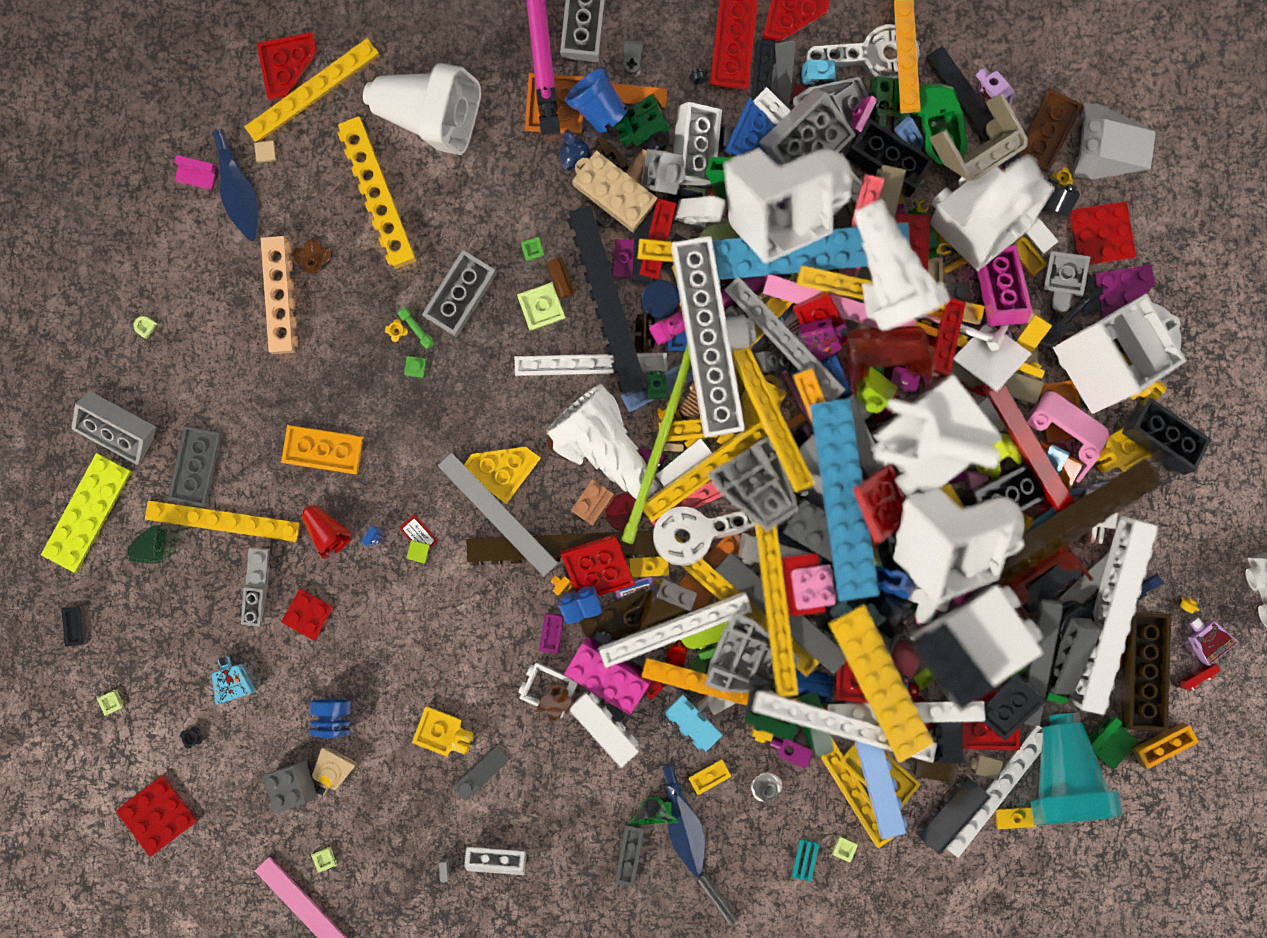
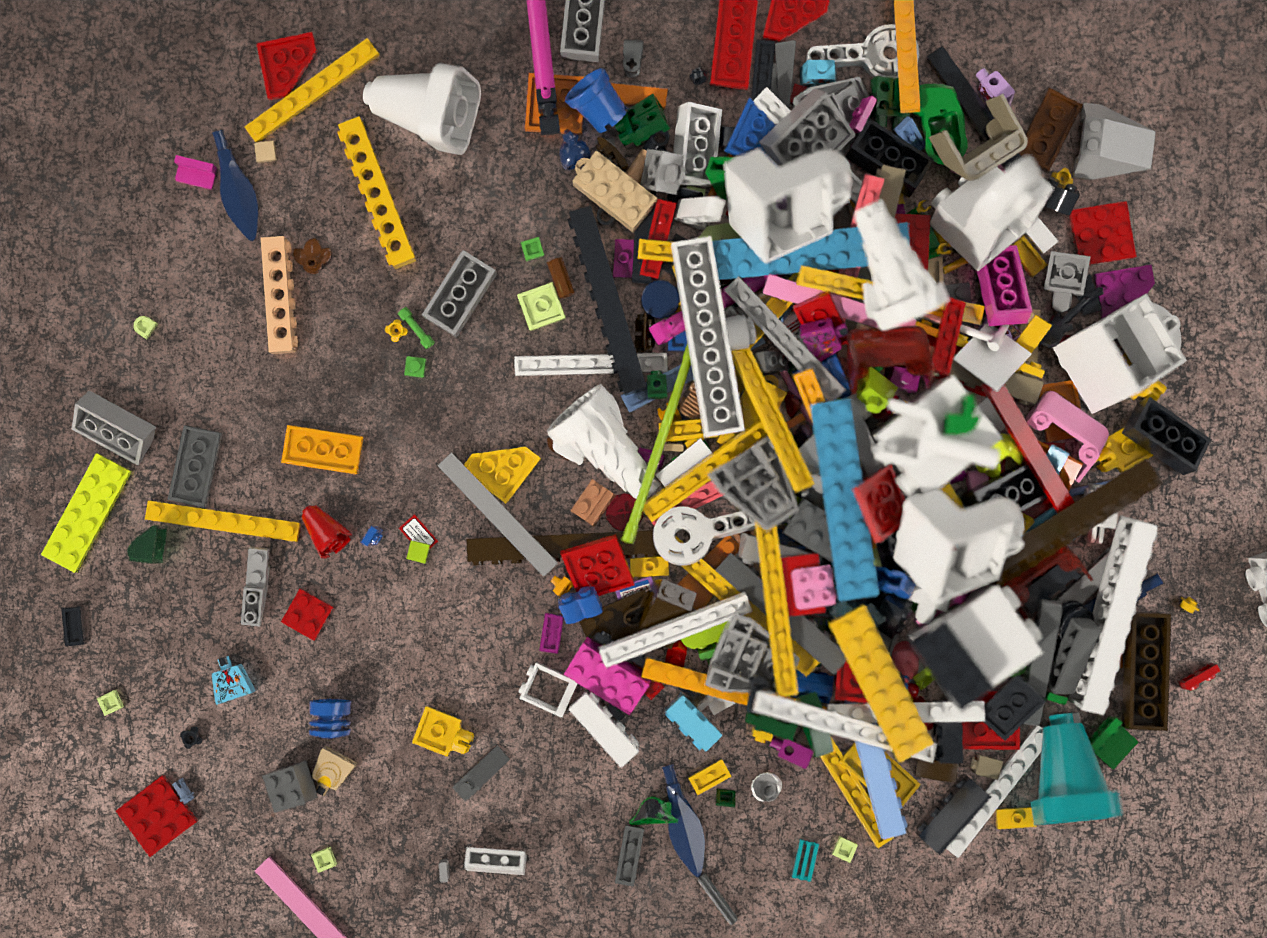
(183, 791): none -> sand blue pin
(555, 702): reddish brown plate -> none
(698, 665): bright green plate -> none
(725, 798): none -> dark green slope
(792, 404): none -> dark red tile
(964, 423): none -> green brick
(1165, 745): light orange brick -> none
(1209, 640): torso -> none

